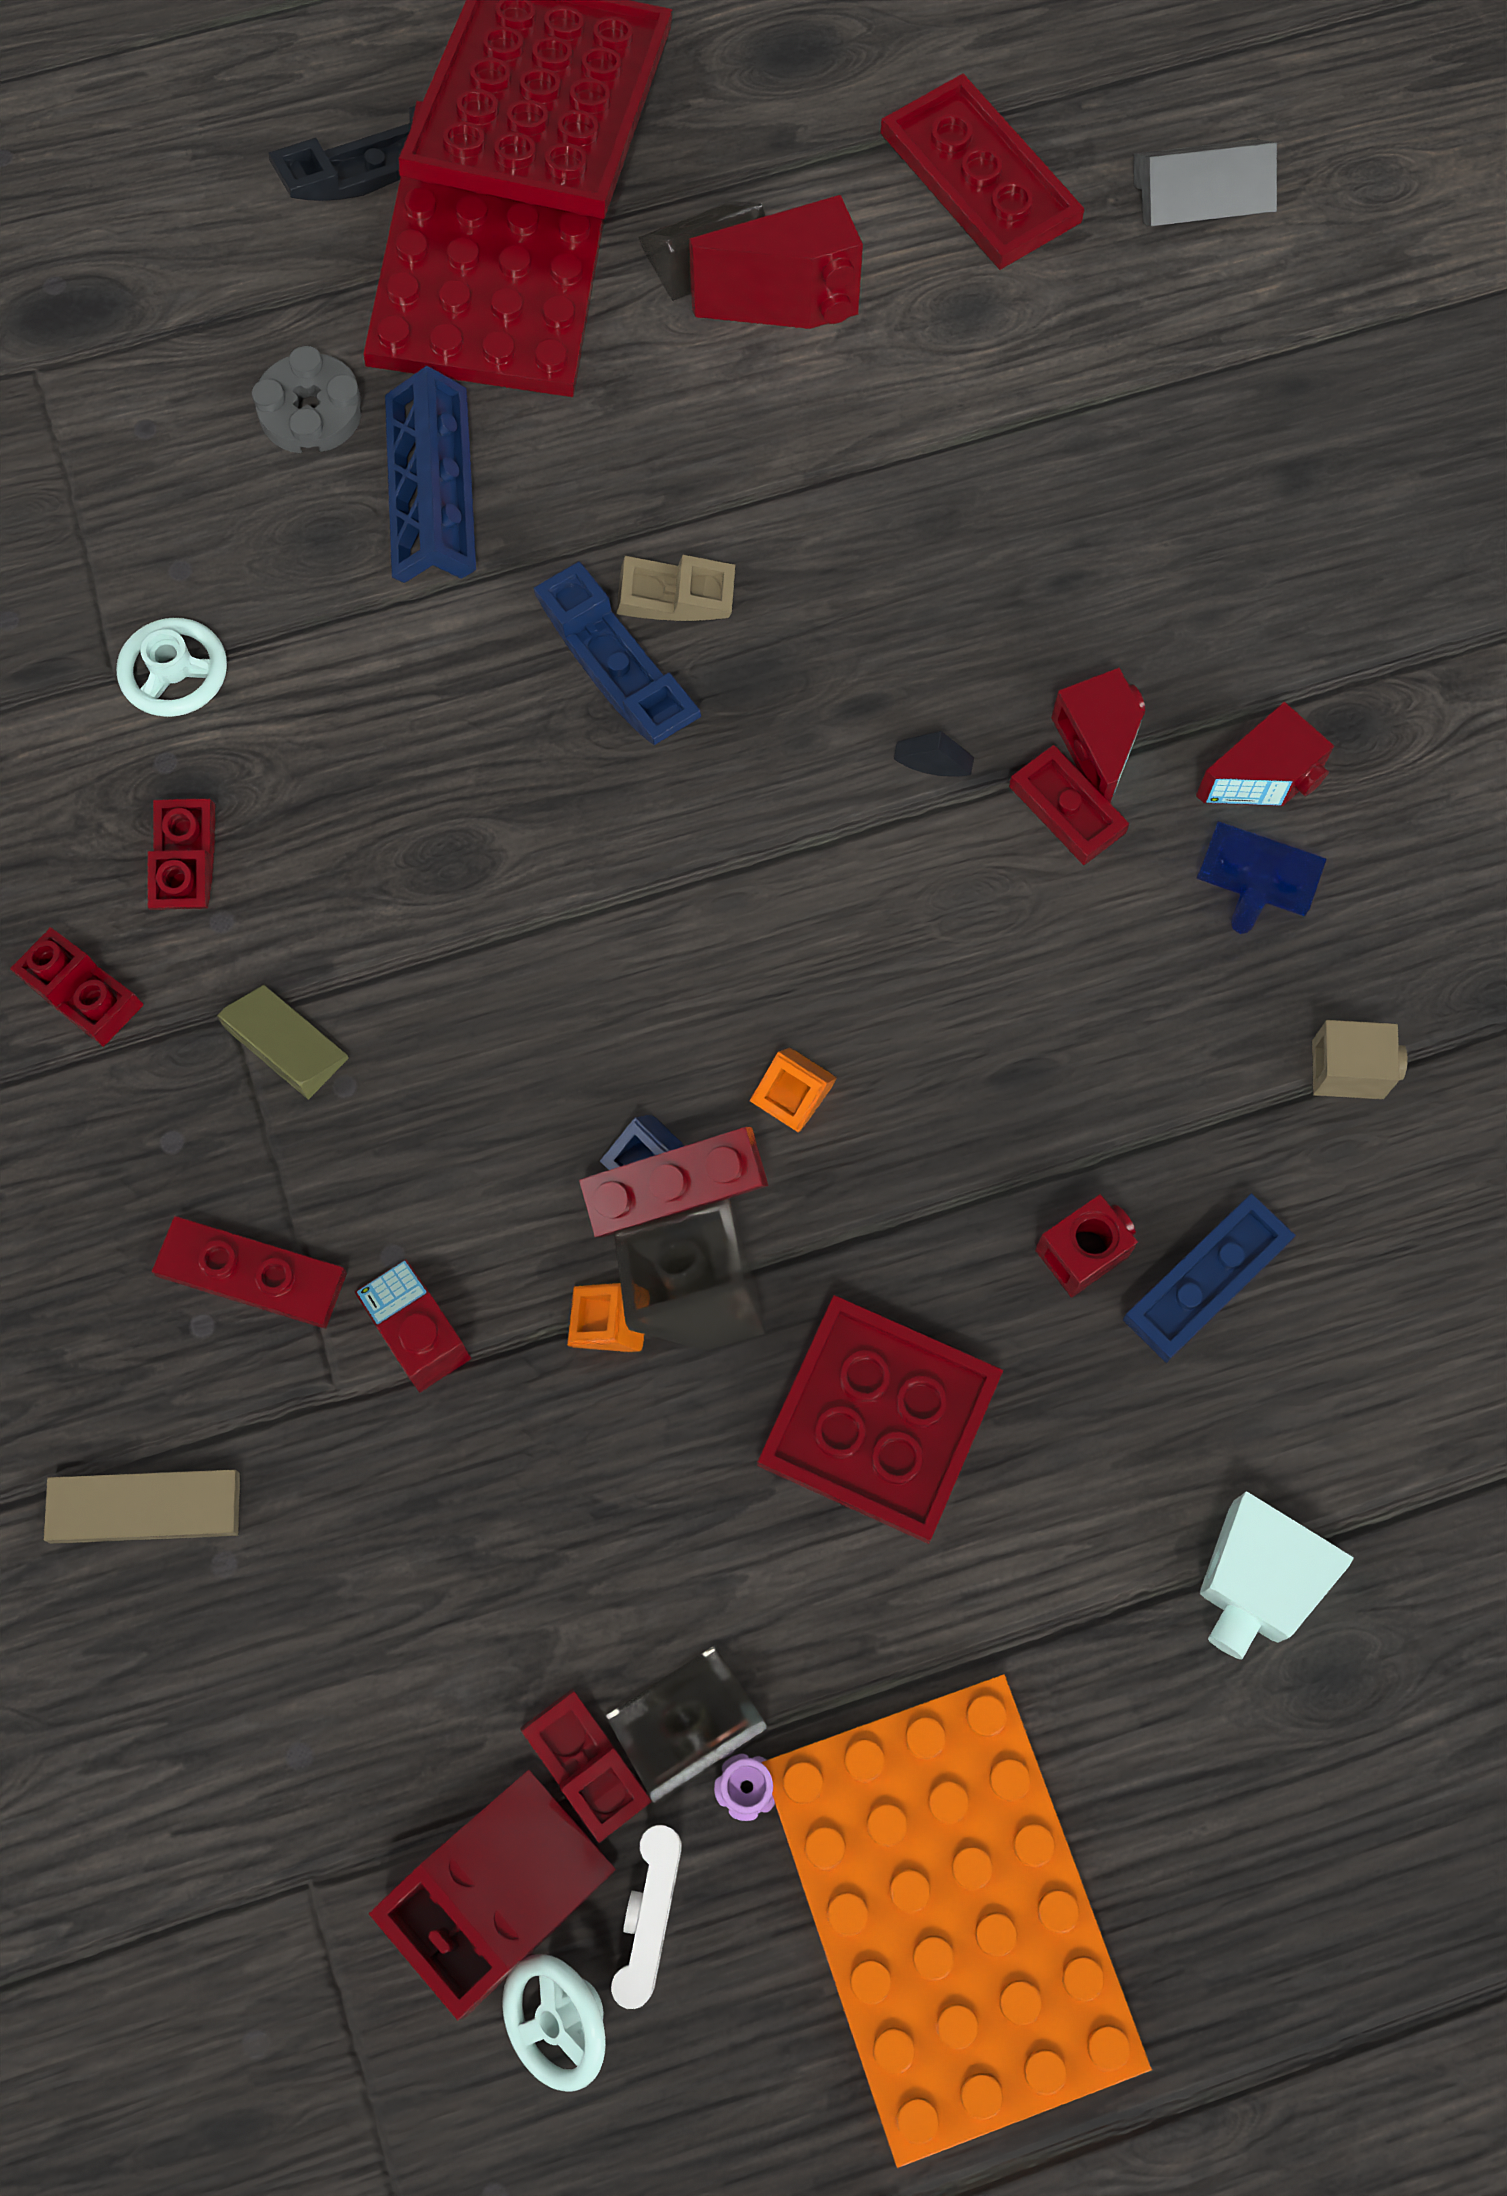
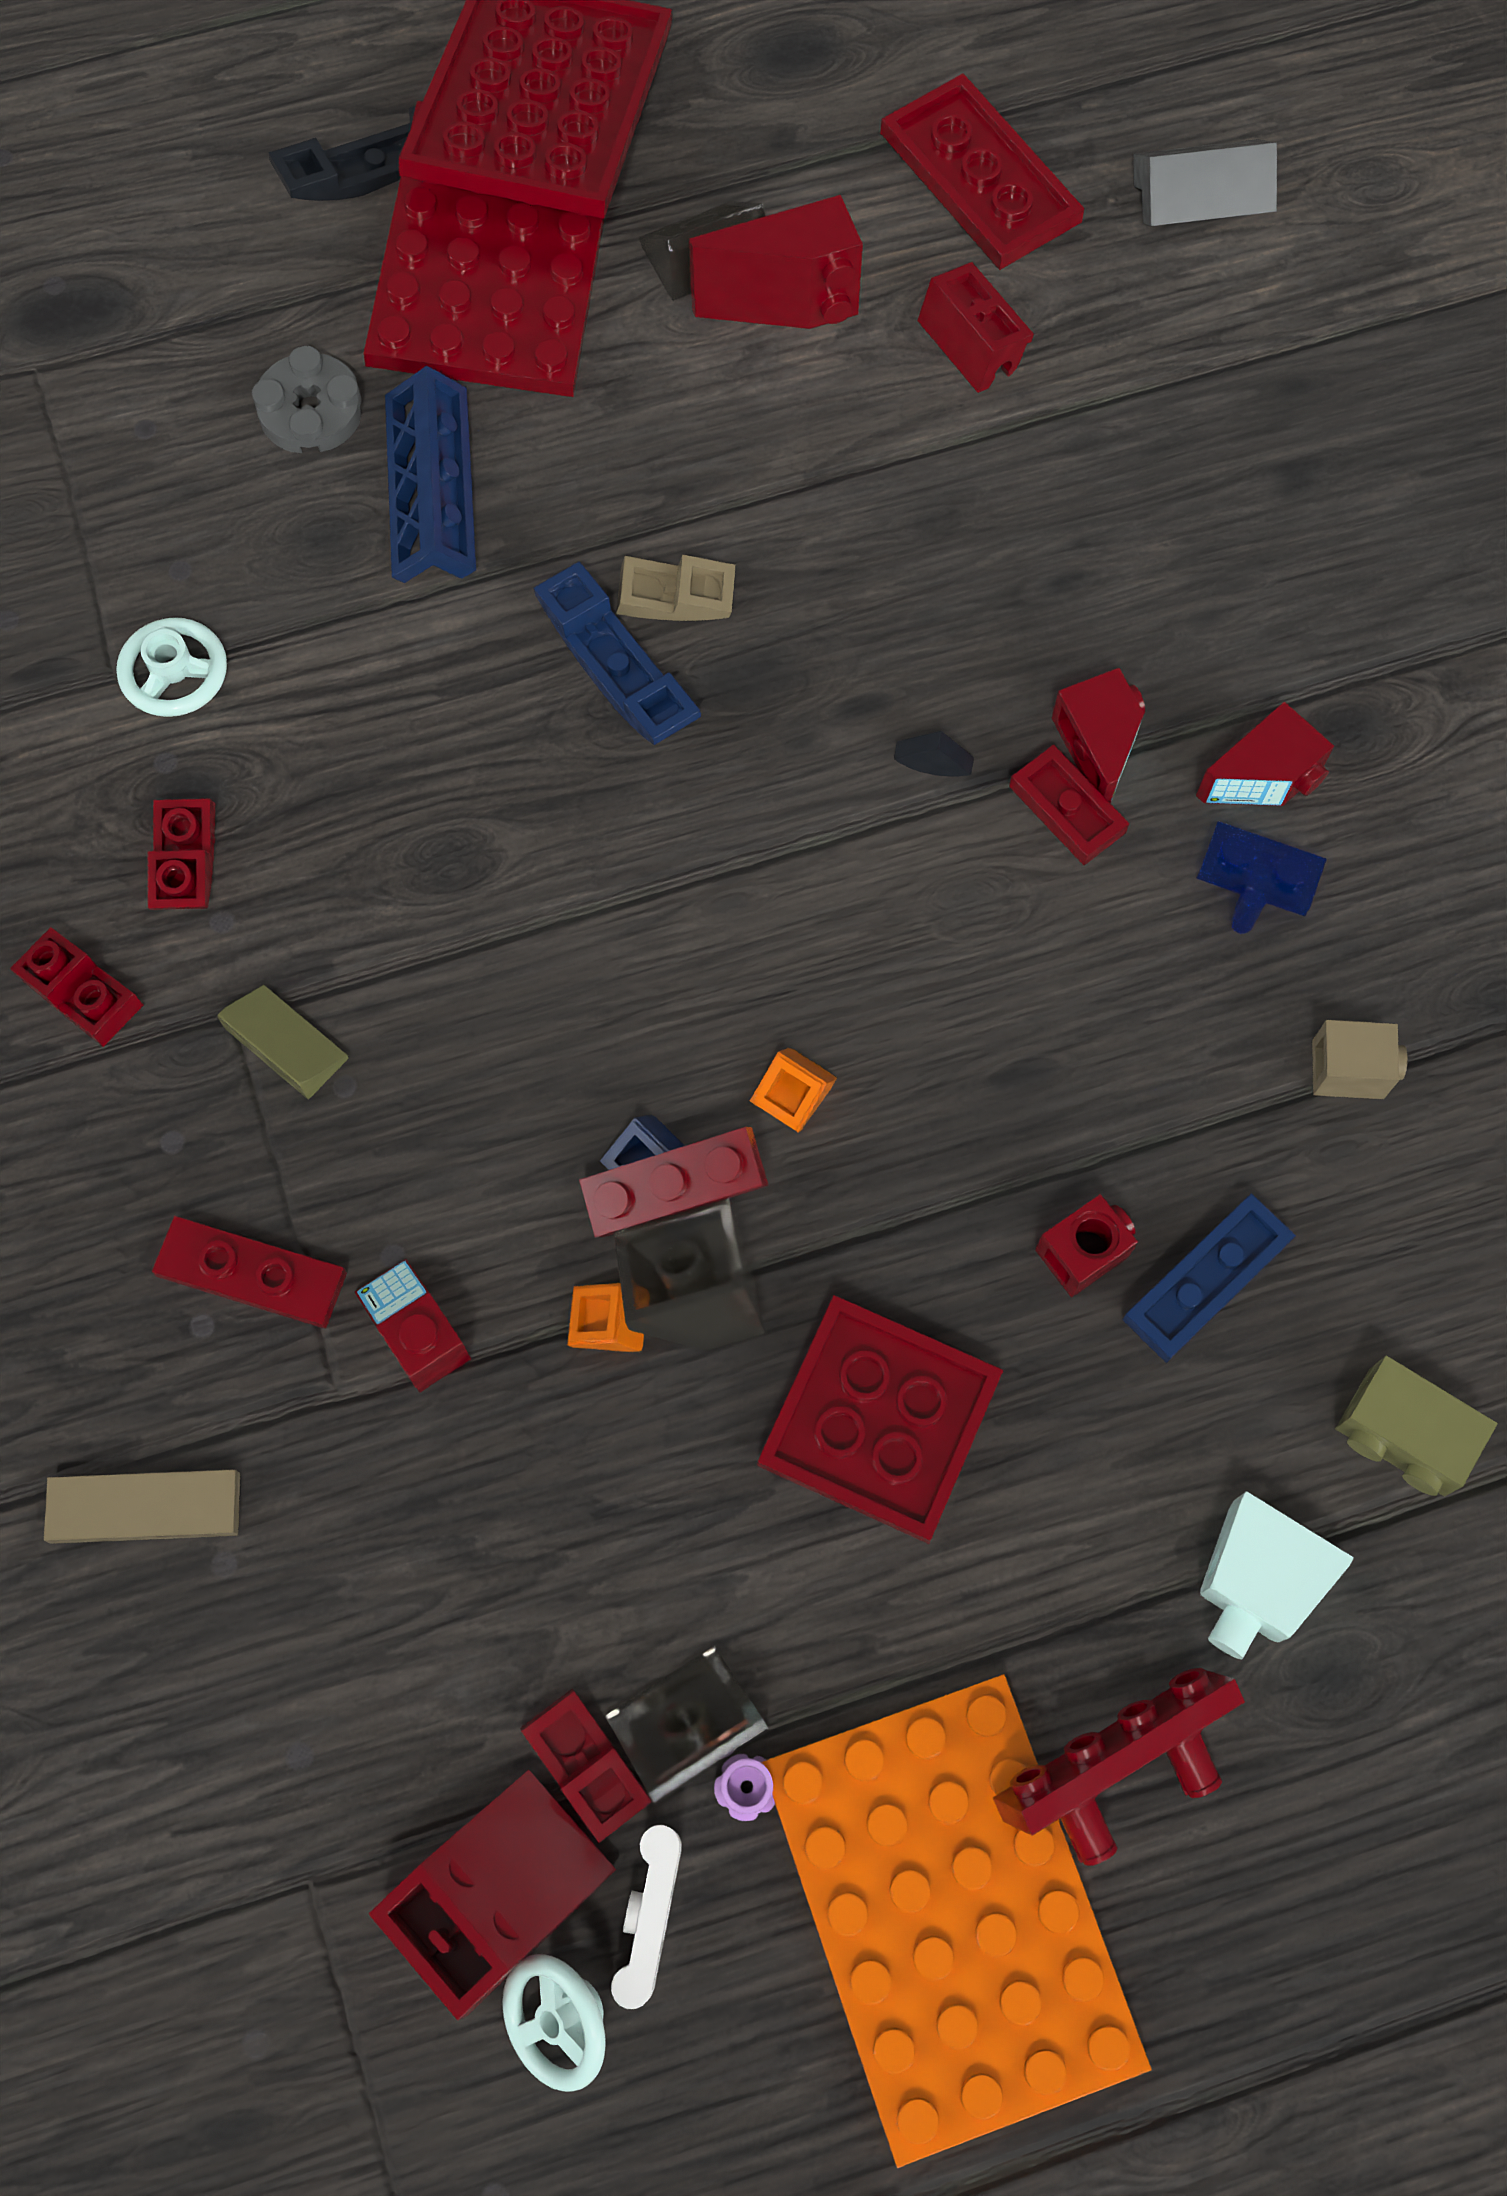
(973, 325): none -> dark red hinge
(1100, 1759): none -> dark red plate
(1415, 1428): none -> olive brick

